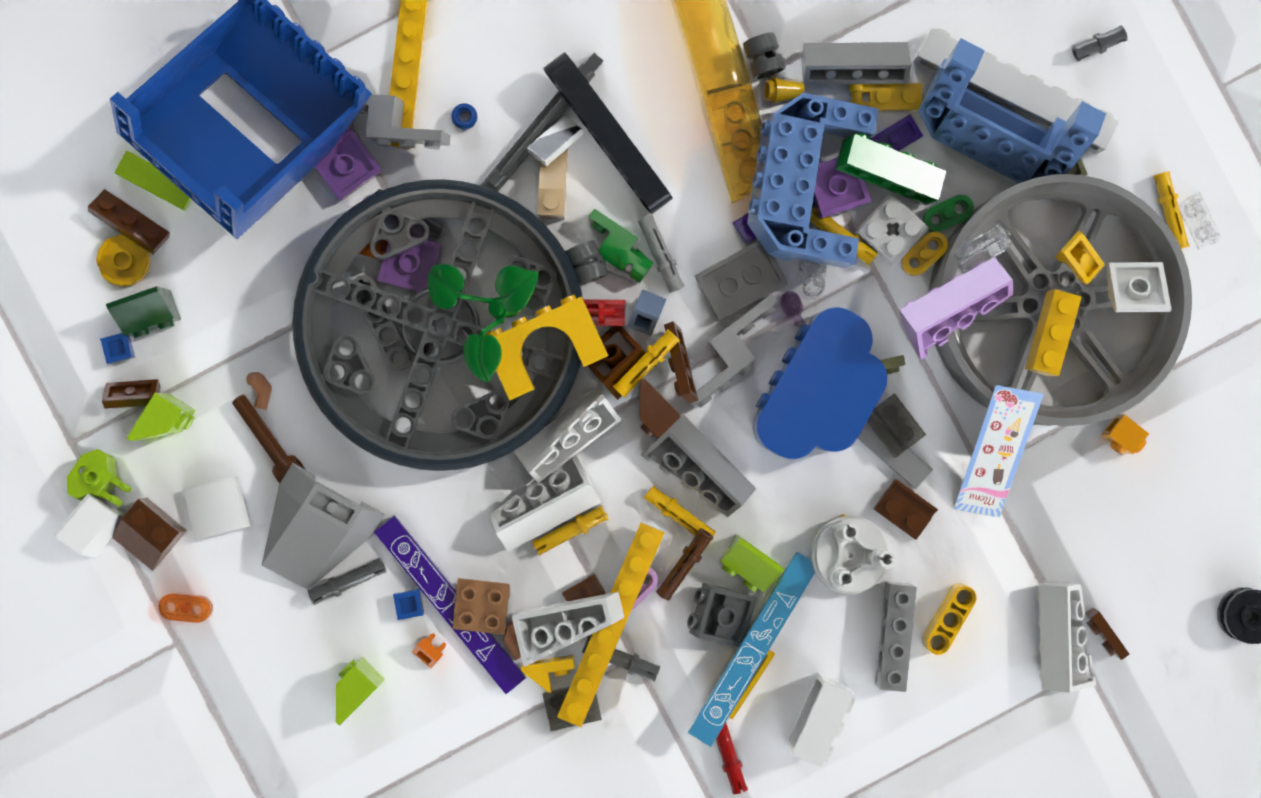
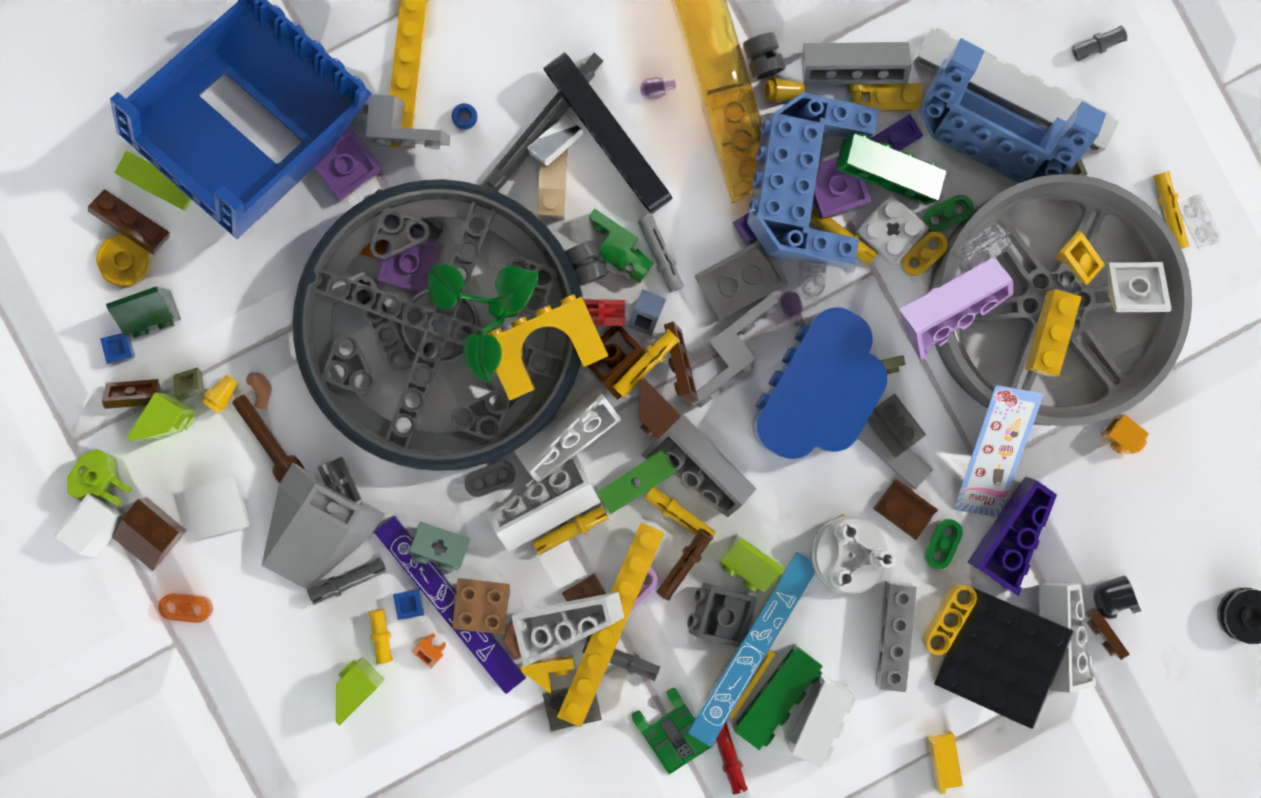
(188, 384): none -> olive plate
(220, 394): none -> yellow cone
(338, 478): none -> dark grey hips
(380, 636): none -> yellow pin
(452, 543): none -> sand green brick
(490, 479): none -> dark grey plate
(624, 489): none -> bright green tile
(656, 87): none -> clear purple cylinder
(669, 734): none -> green flag
(777, 697): none -> green brick
(944, 761): none -> yellow panel
(946, 545): none -> green plate
(1005, 659): none -> black plate
(1014, 535): none -> dark purple wedge
(1114, 596): none -> black helmet

